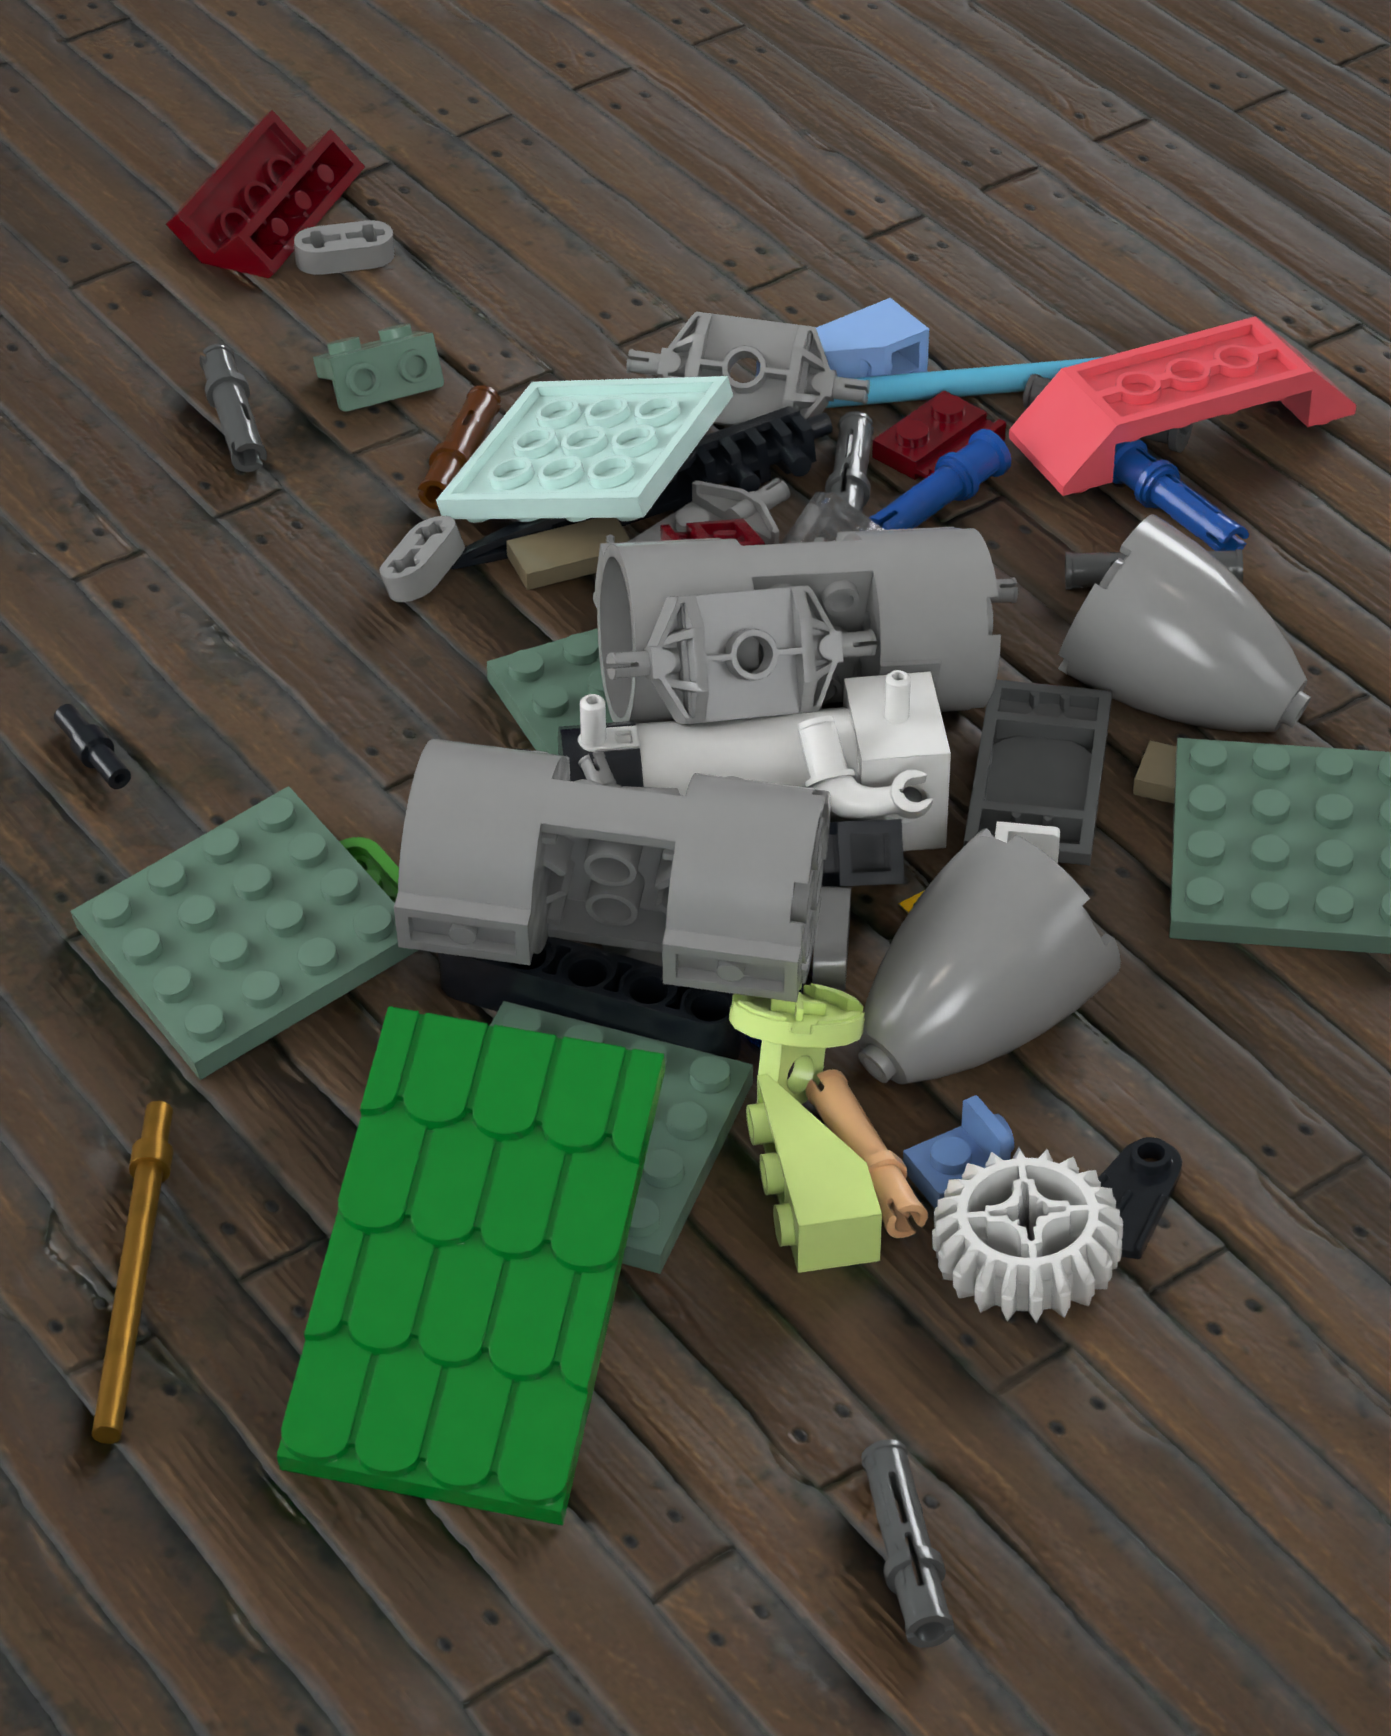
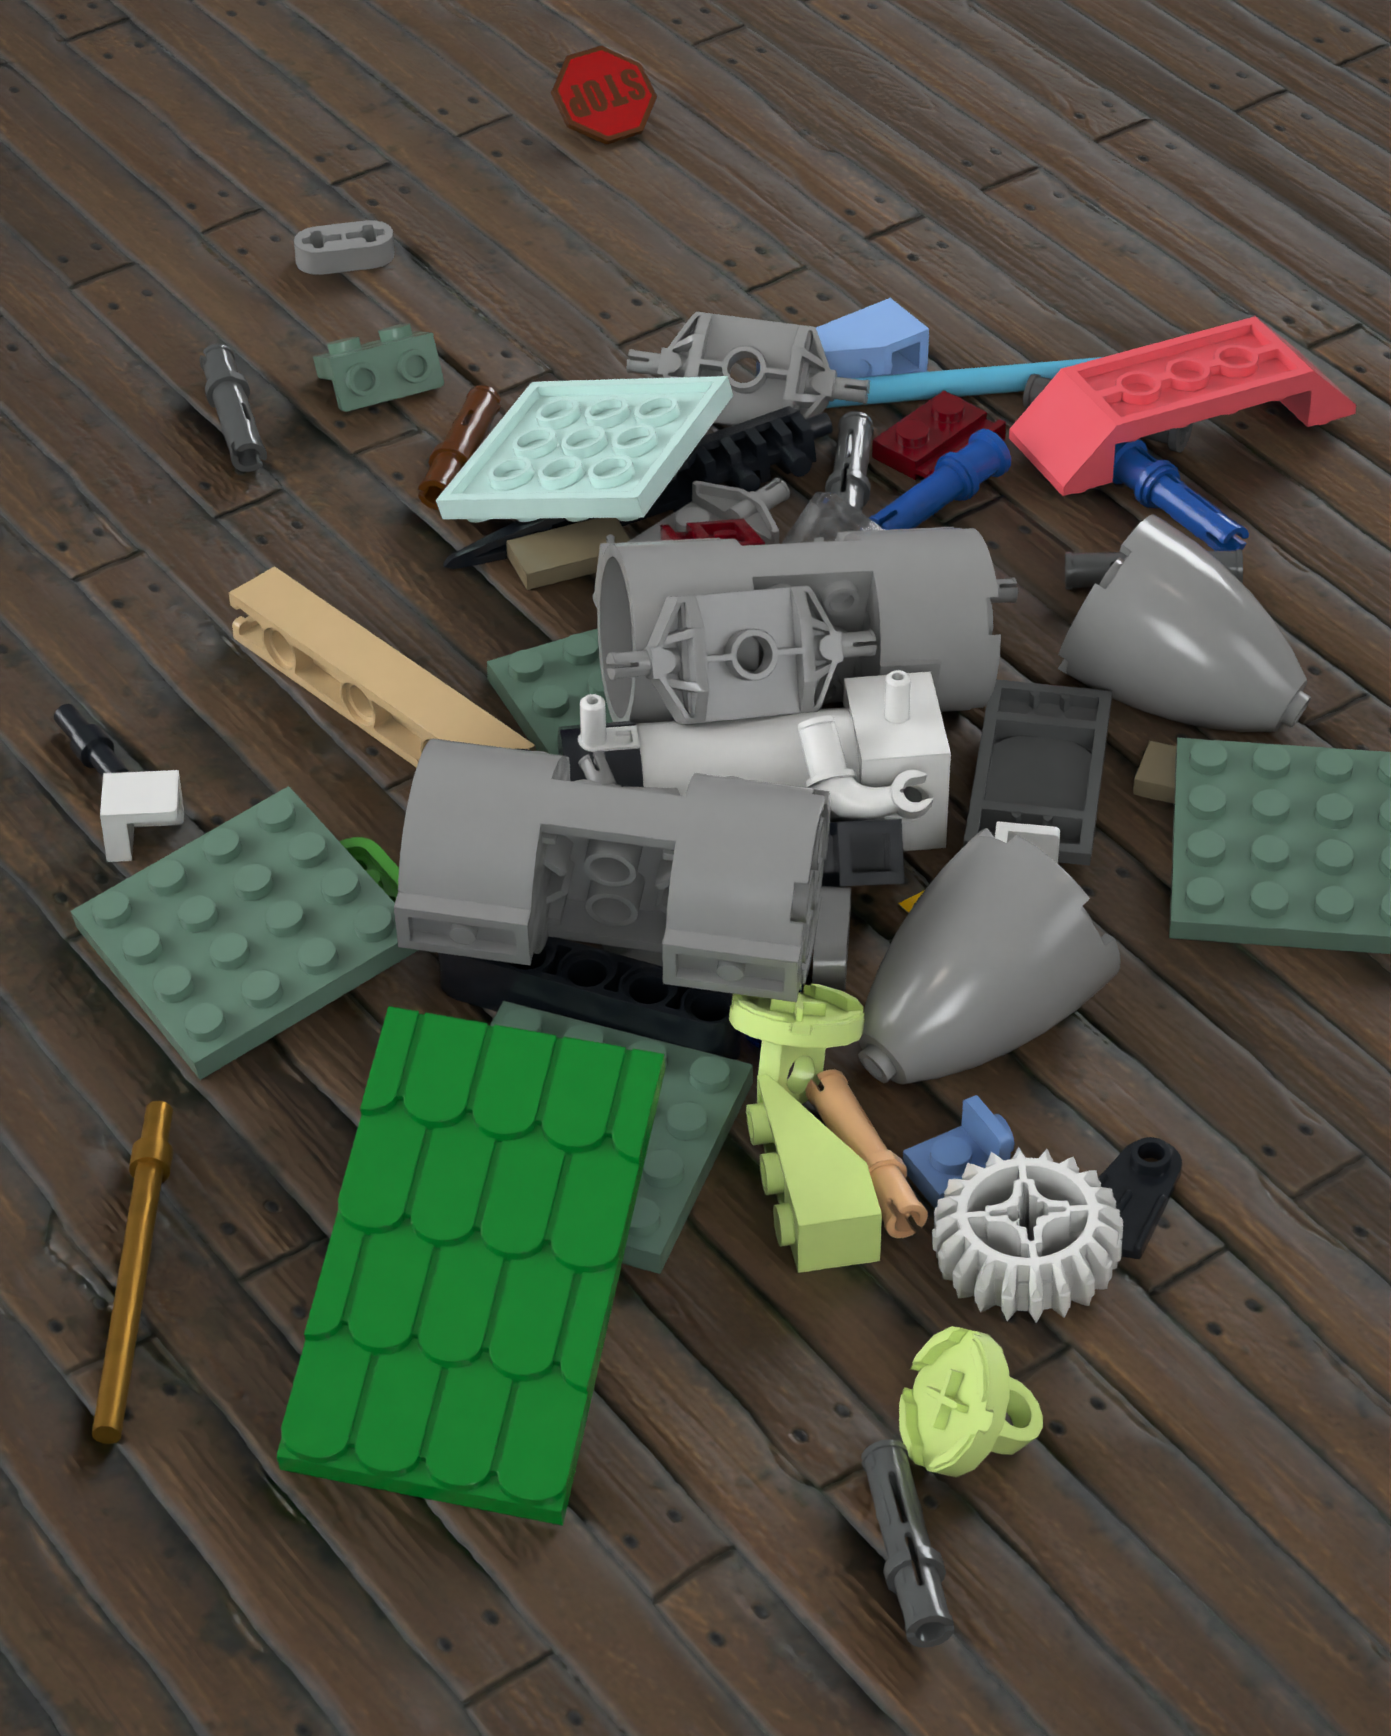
(137, 801): none -> white panel
(263, 197): dark red slope -> none
(358, 670): none -> tan piece
(422, 559): light grey beam -> none
(603, 94): none -> piece
(962, 1404): none -> yellowish green tile

